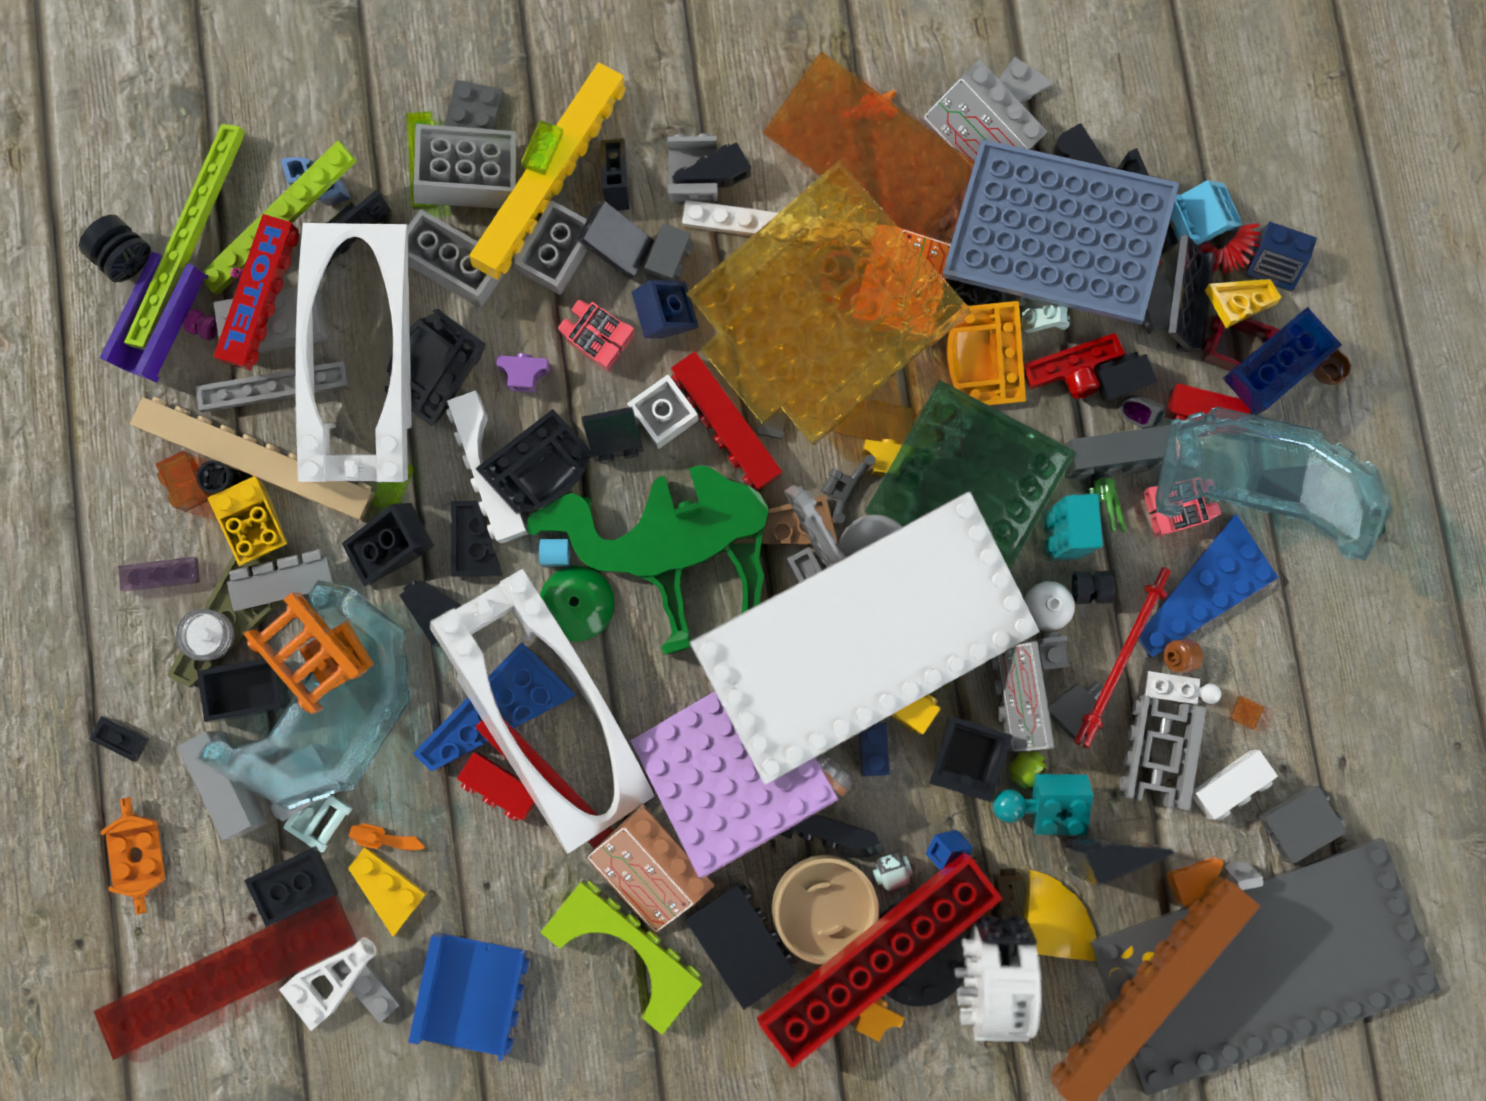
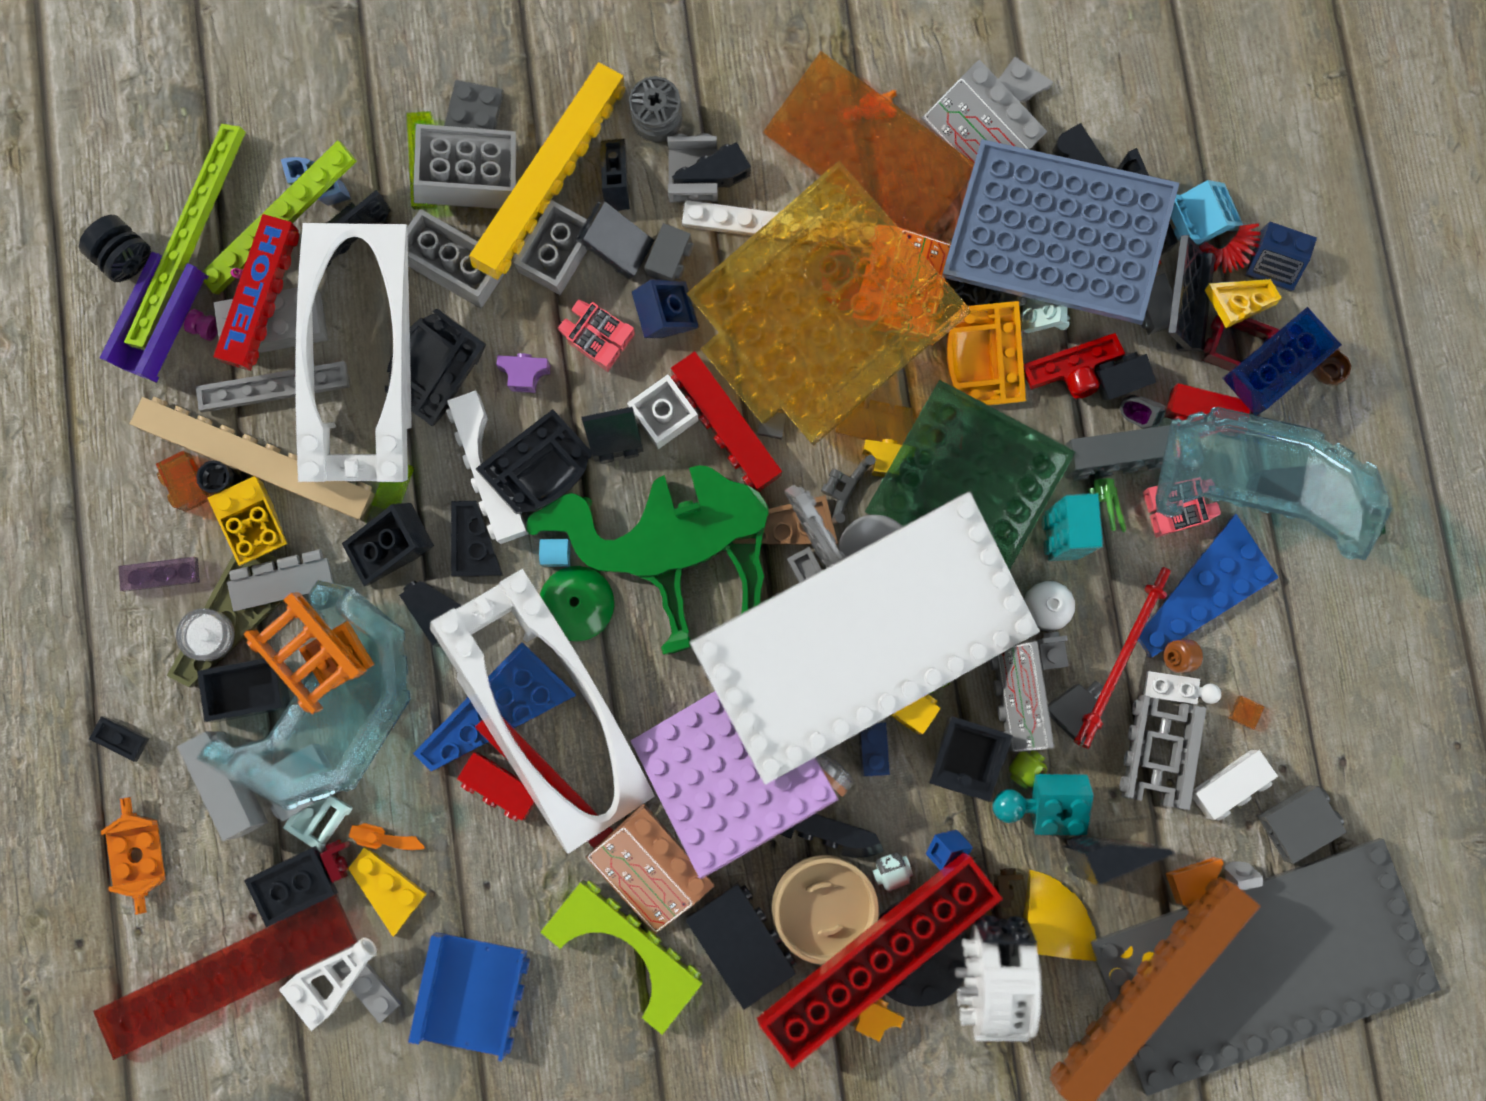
(335, 864): none -> dark red bracket
(542, 147): clear neon green plate -> none
(663, 117): none -> dark grey wheel
(1094, 587): black wheel -> none

